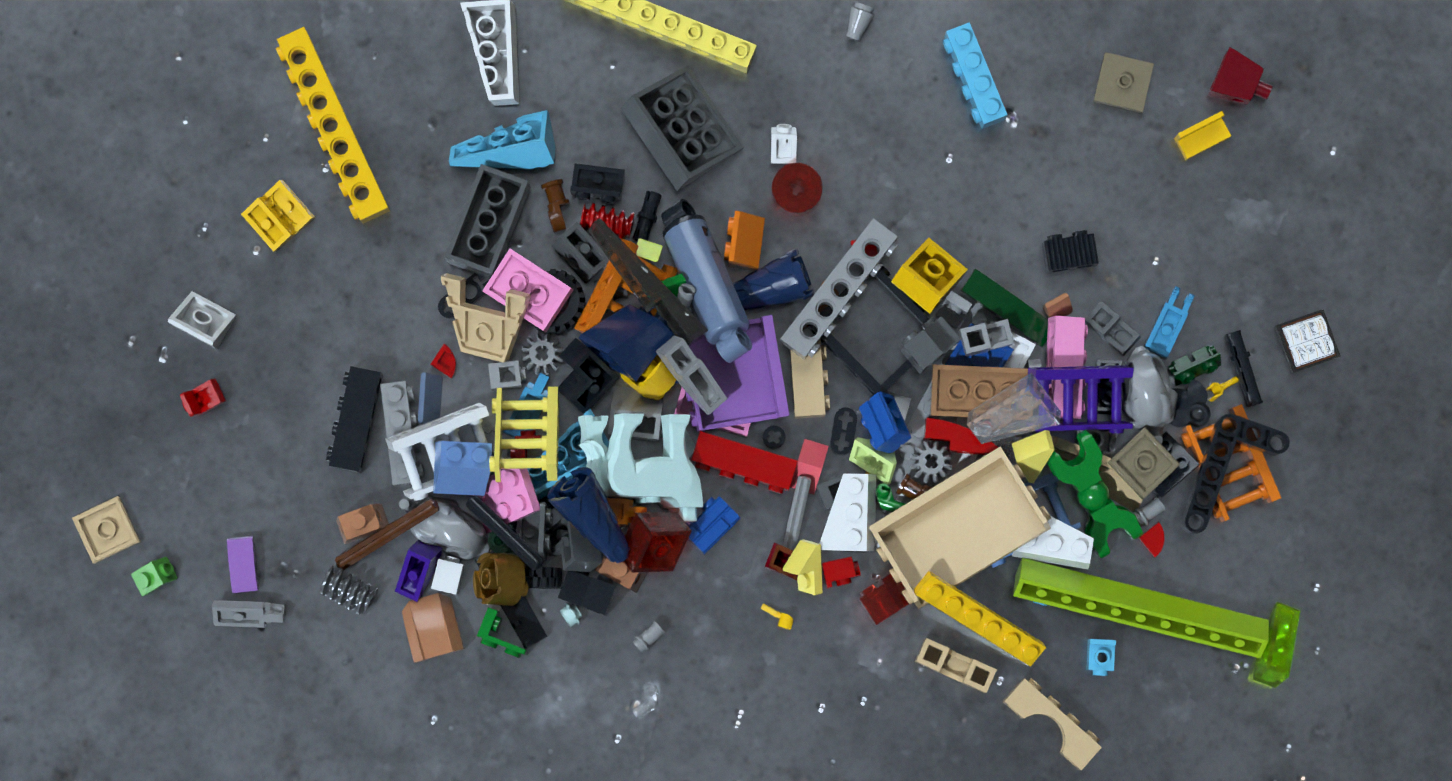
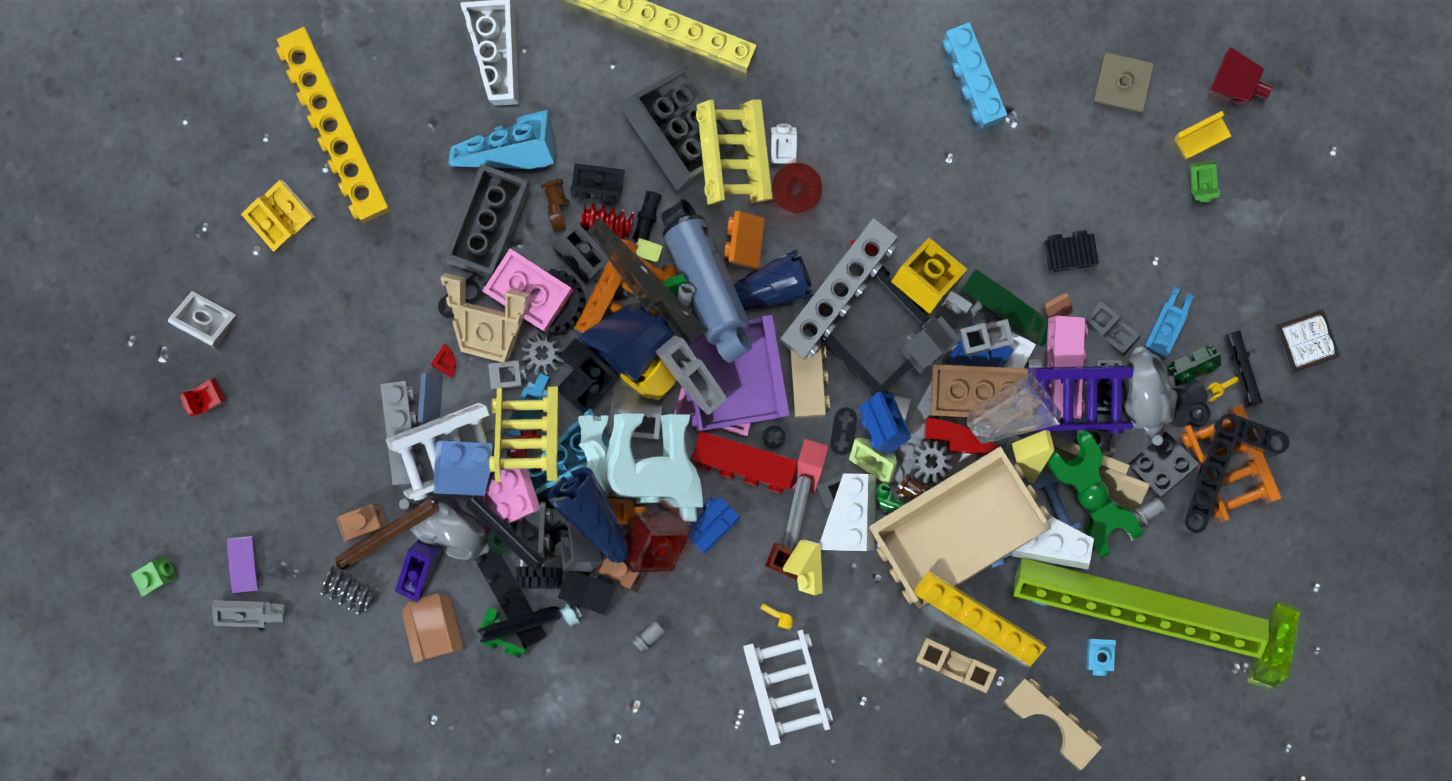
(106, 529): tan tile -> none
(355, 419): black brick -> none
(448, 575): white brick -> none
(500, 579): pearl gold brick -> none
(518, 624): none -> black axle
(649, 700): clear arm -> none
(755, 152): none -> light yellow fence
(770, 705): none -> white fence
(840, 571): red brick -> none
(859, 20): light grey cone -> none
(883, 601): clear red brick -> none
(1143, 463): dark tan plate -> none
(1153, 539): red tile -> none
(1204, 181): none -> bright green bracket

